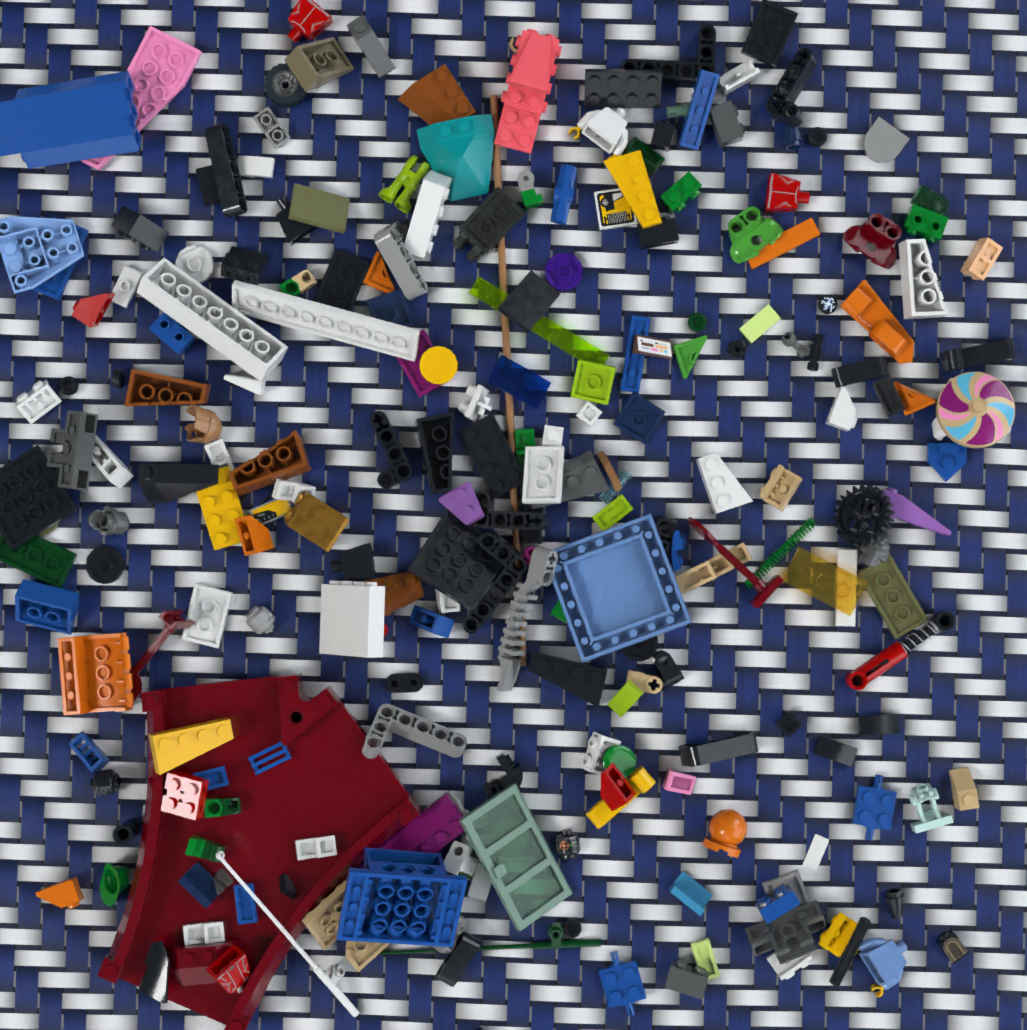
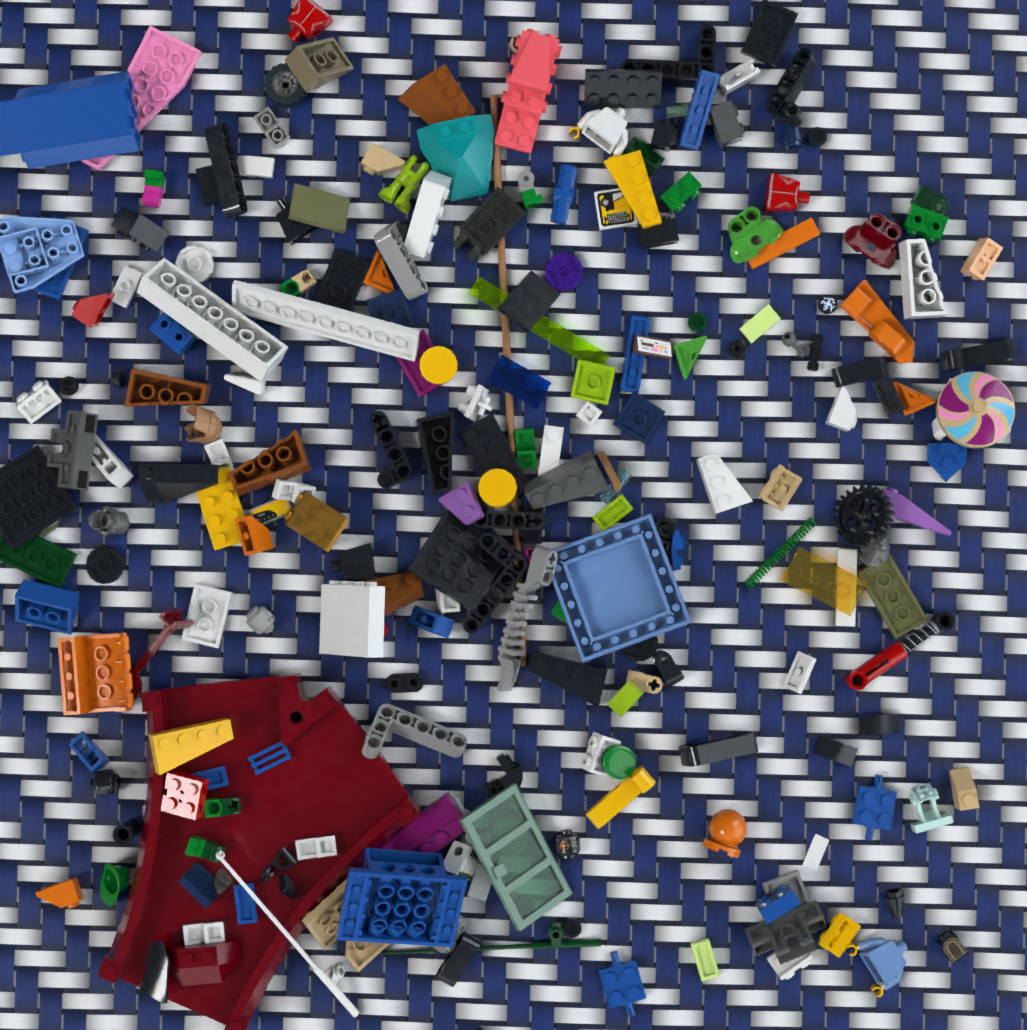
(153, 188): none -> leg
(230, 970): red torso -> none
(244, 265): black plate -> none
(267, 874): none -> black piece
(370, 46): dark grey slope -> none
(381, 161): none -> tan slope
(497, 487): none -> yellow tile
(543, 474): white tile -> none
(615, 788): red slope -> none
(678, 782): bright pink slope -> none
(687, 979): dark grey piece -> none
(690, 892): dark azure panel -> none
(710, 569): tan slope -> none
(764, 589): dark red piece -> none
(788, 724): black plate -> none
(799, 672): none -> white plate
(849, 951): black axle -> none
(883, 142): light grey tile -> none

